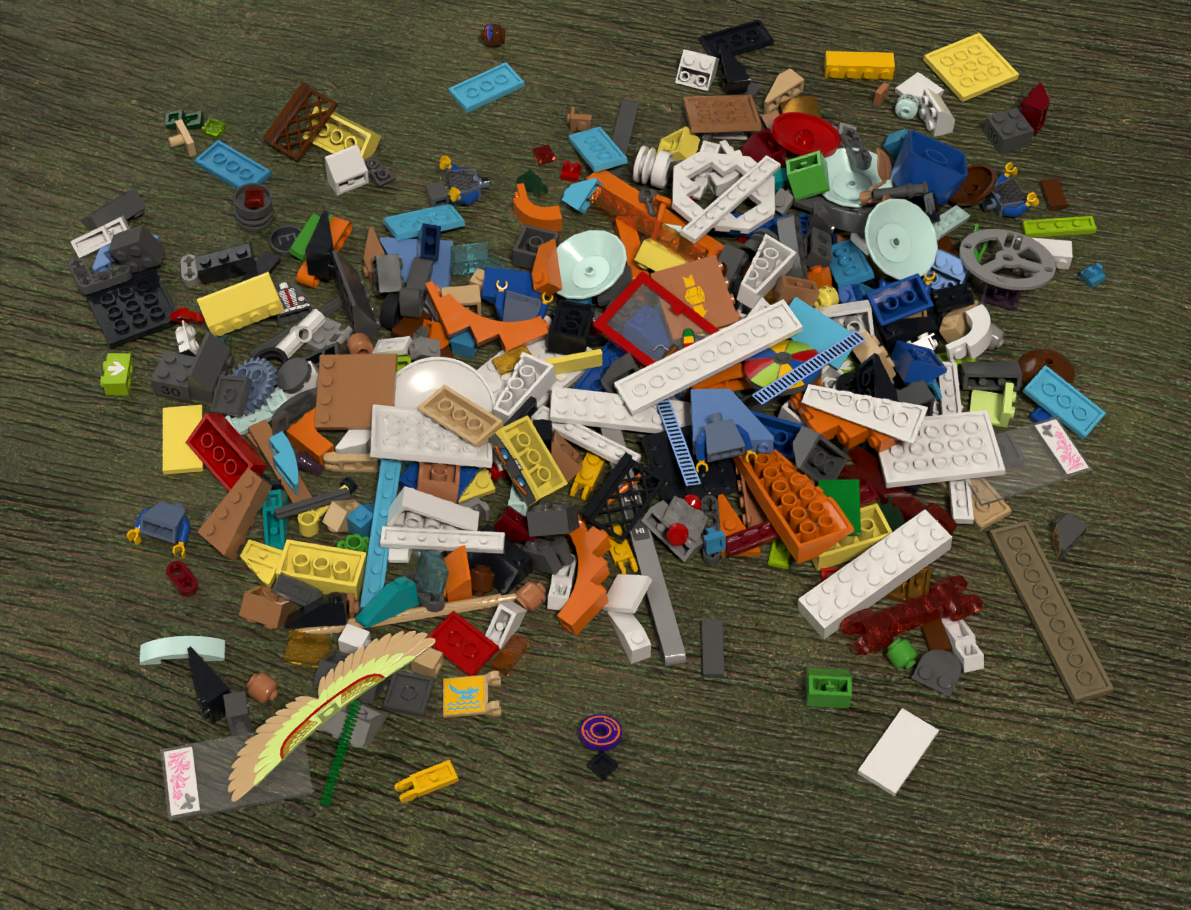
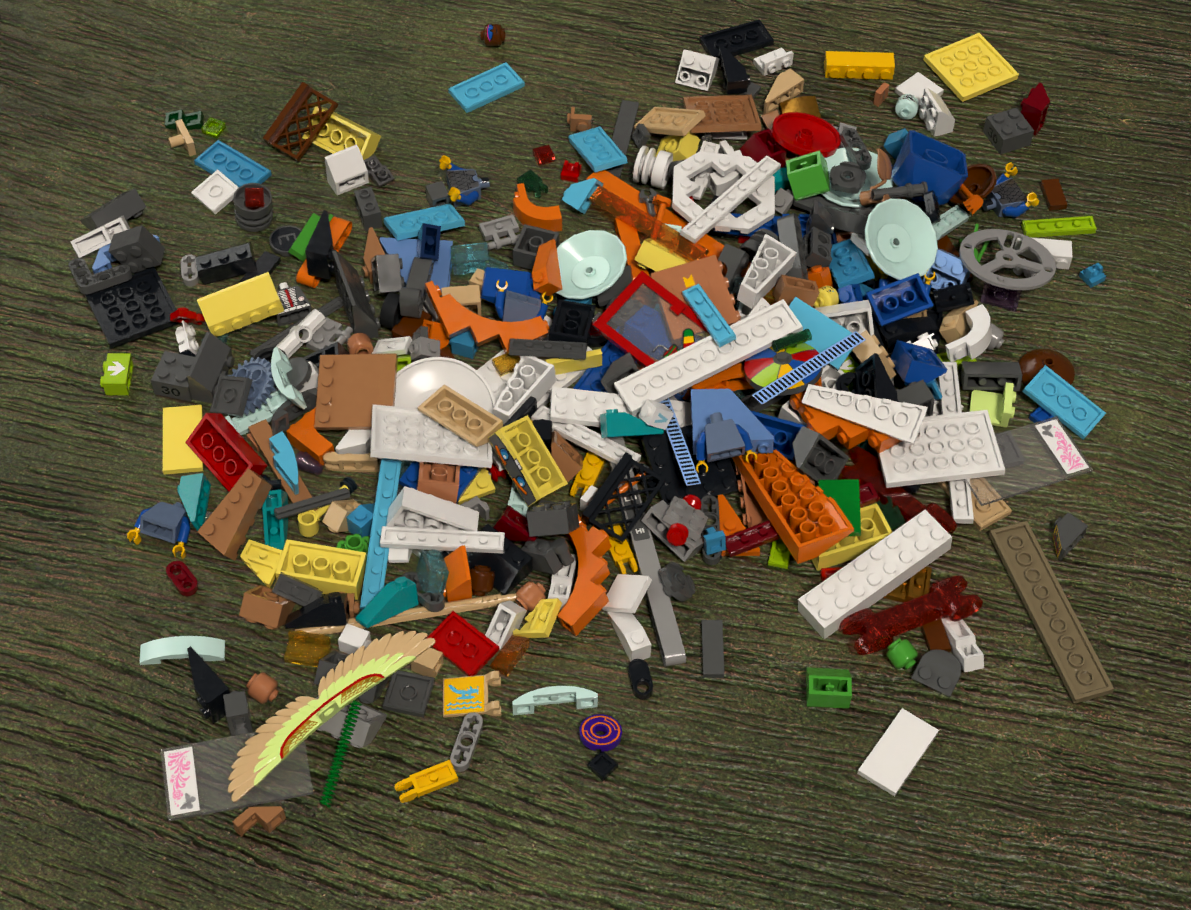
(195, 493): none -> teal slope
(215, 192): none -> white tile
(267, 817): none -> medium nougat slope
(280, 366): none -> light aqua slope
(368, 208): none -> dark grey brick
(467, 750): none -> light grey beam
(498, 228): none -> light grey plate
(540, 620): none -> light yellow wing
(547, 348): none -> dark grey tile
(554, 695): none -> light aqua slope
(587, 497): none -> white plate
(624, 425): none -> teal slope
(640, 135): none -> dark grey tile
(640, 675): none -> black piece
(656, 414): none -> white brick
(671, 120): none -> tan tile
(676, 582): none -> dark grey plate
(709, 315): none -> medium azure tile
(773, 61): none -> white bracket
(791, 340): none -> clear green pin
(847, 185): none -> dark grey plate
(973, 202): none -> orange piece

